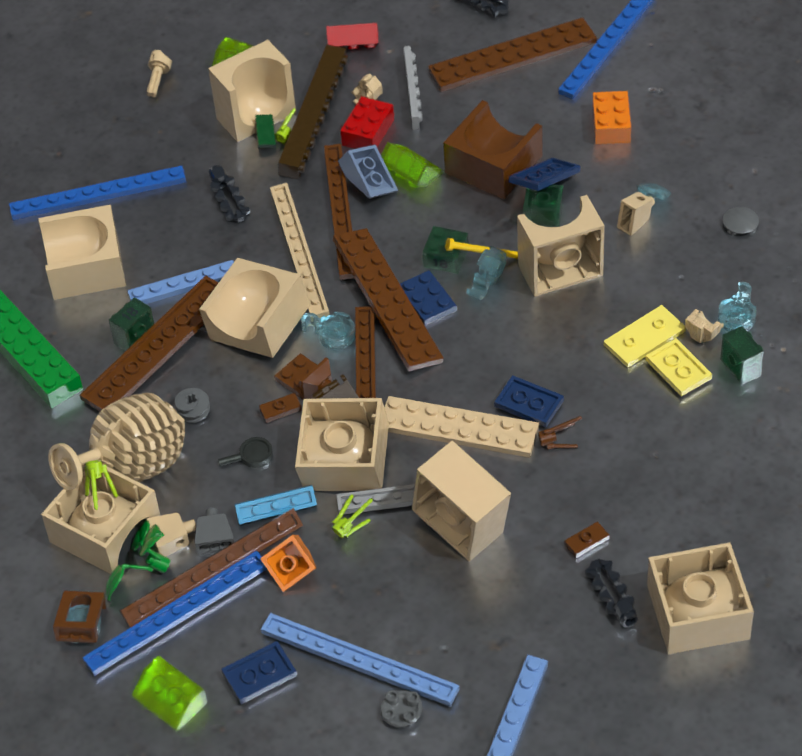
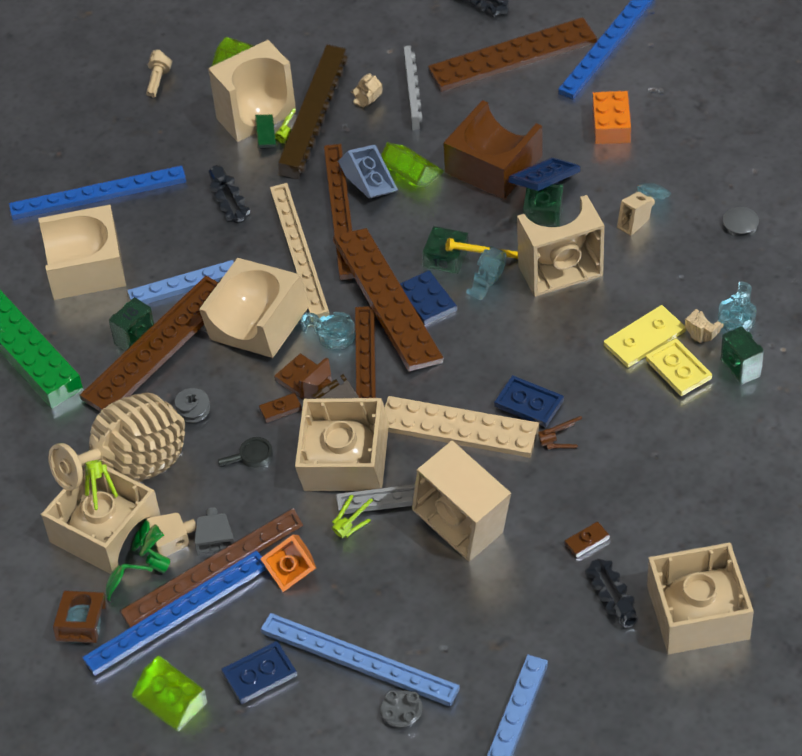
(275, 504): dark azure plate -> none
(353, 35): slope -> none
(367, 123): red brick -> none

